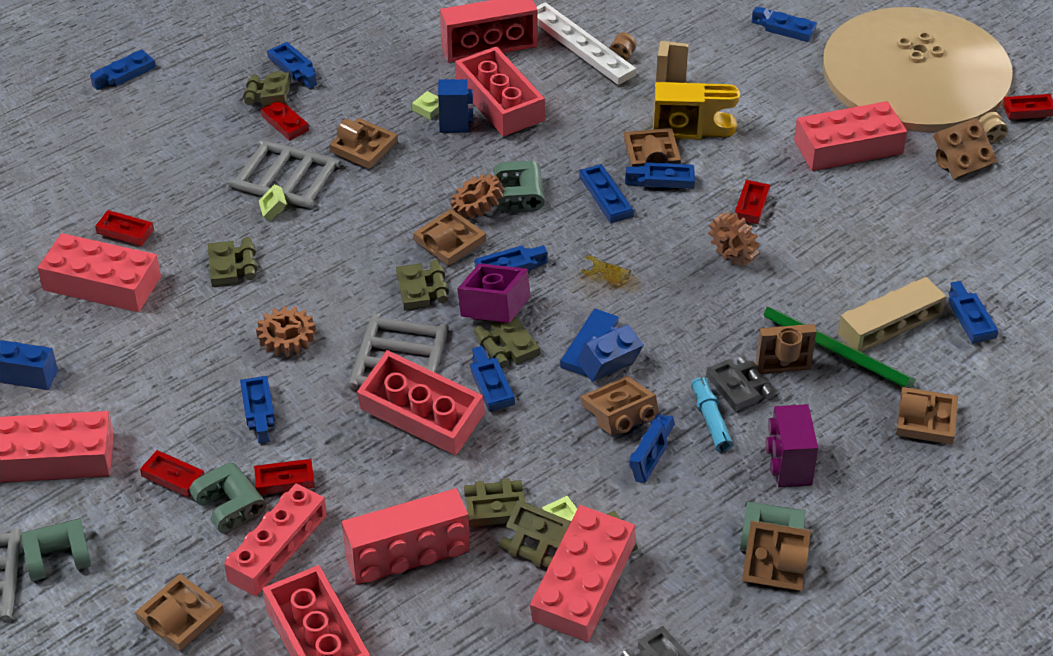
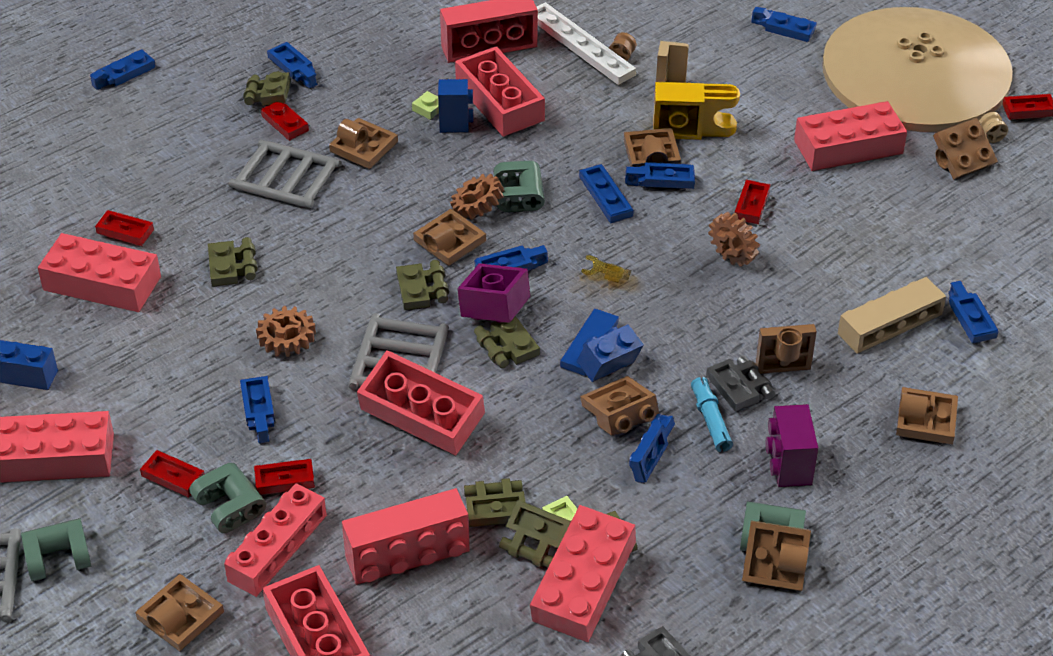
(272, 202): yellowish green plate -> none
(491, 381): blue hinge -> none
(845, 350): green tile -> none

